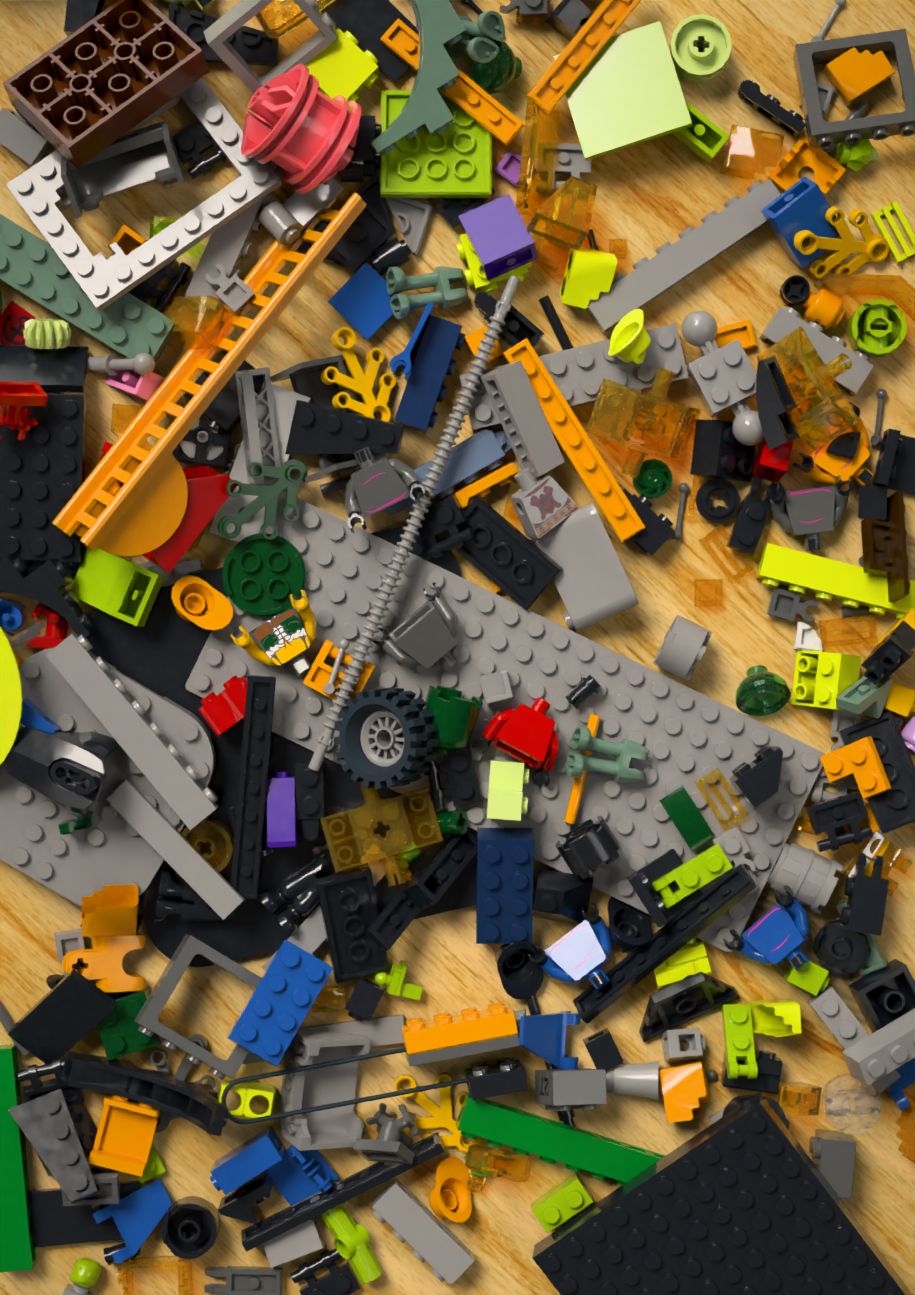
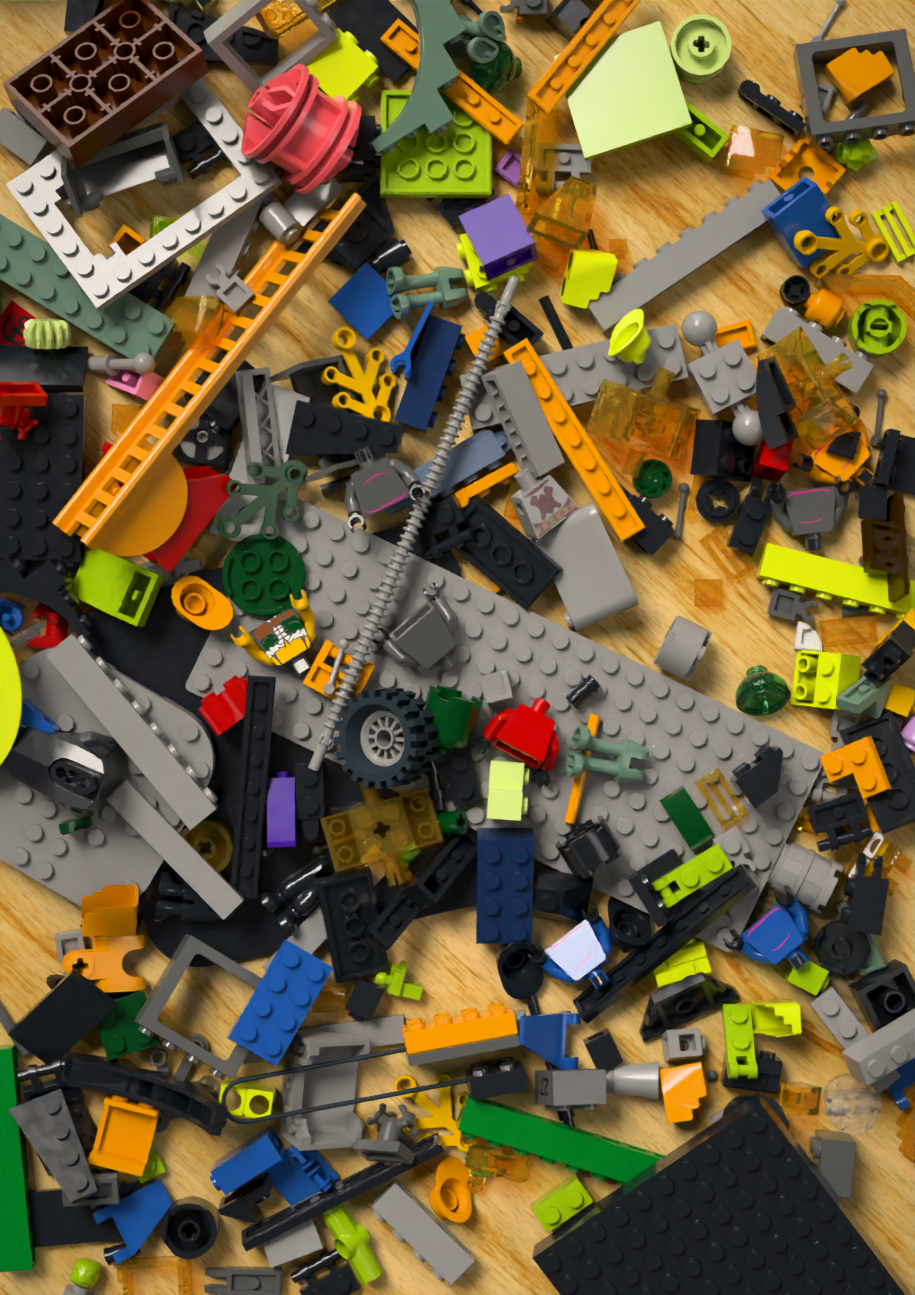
(411, 218): light grey tile -> none

